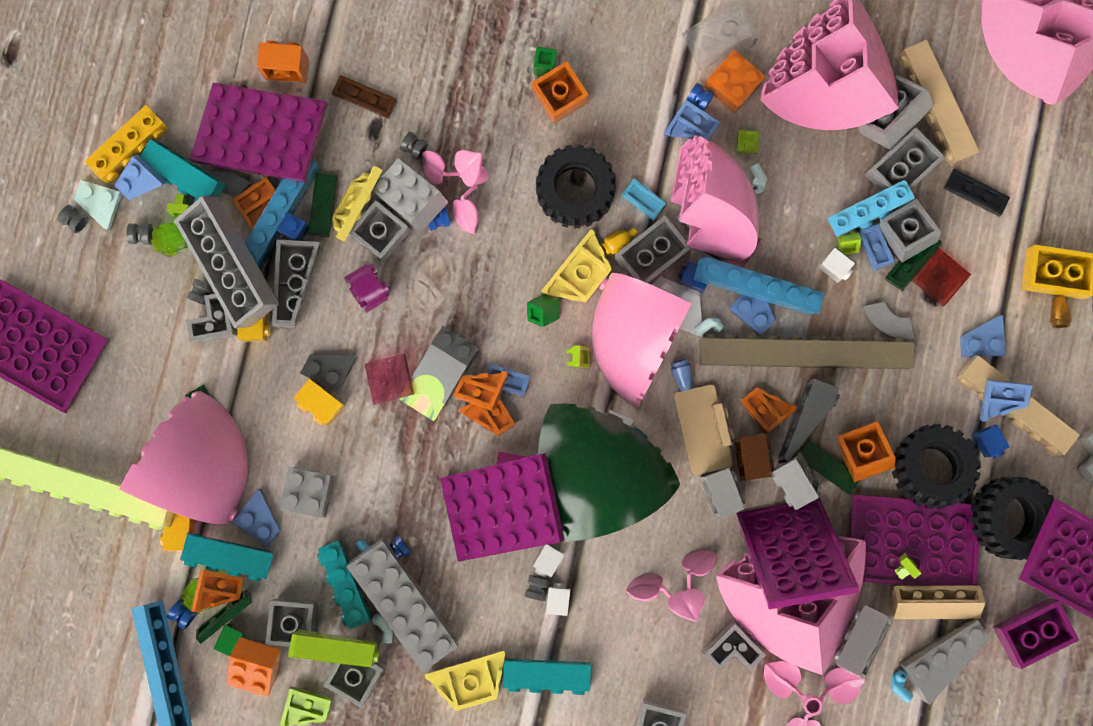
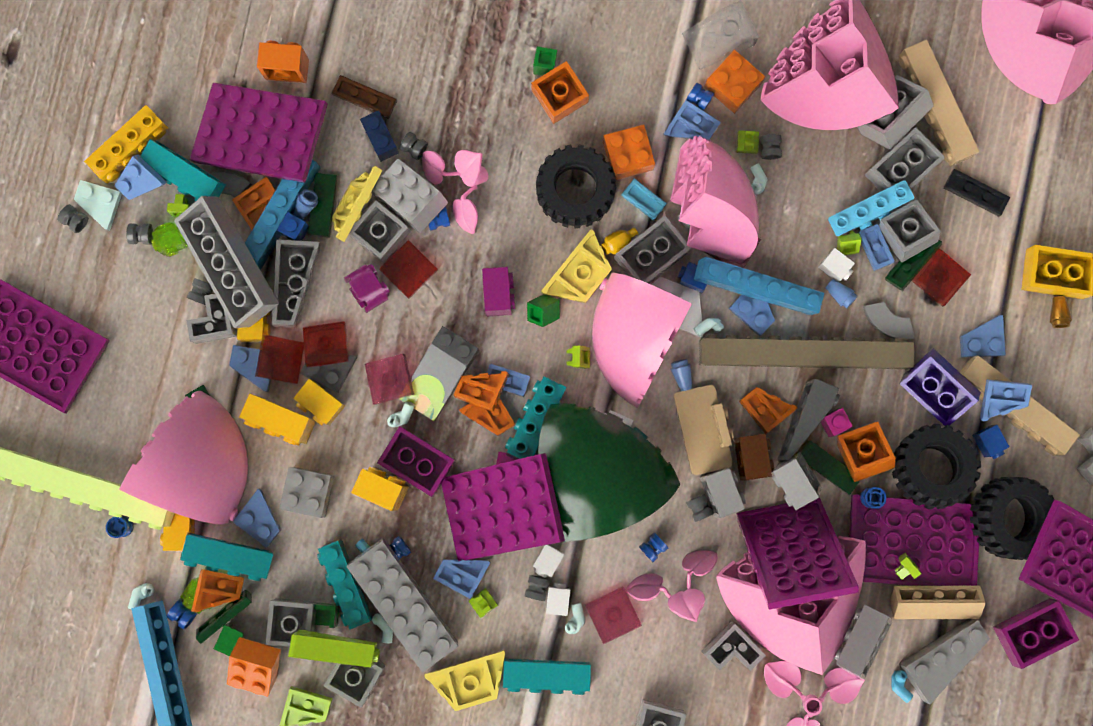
(114, 527): none -> blue wheel
(140, 593): none -> light aqua arm
(245, 362): none -> medium blue wing
(277, 420): none -> yellow brick
(279, 359): none -> clear red plate
(305, 203): none -> medium blue cone
(325, 344): none -> clear red plate
(327, 614): none -> green panel
(379, 136): none -> dark blue brick
(379, 489): none -> yellow brick
(401, 417): none -> light aqua arm
(408, 269): none -> clear red plate
(416, 461): none -> magenta brick
(461, 575): none -> medium blue wing
(483, 603): none -> lime tile
(496, 289): none -> magenta brick
(528, 429): none -> teal brick
(577, 620): none -> light aqua arm
(613, 615): none -> clear pink plate
(629, 152): none -> orange brick
(657, 544): none -> blue wheel
(700, 507): none -> dark grey wheel
(771, 146): none -> dark grey wheel
(836, 422): none -> dark pink brick
(842, 294): none -> medium blue cone
(873, 497): none -> blue wheel
(940, 388): none -> dark purple brick

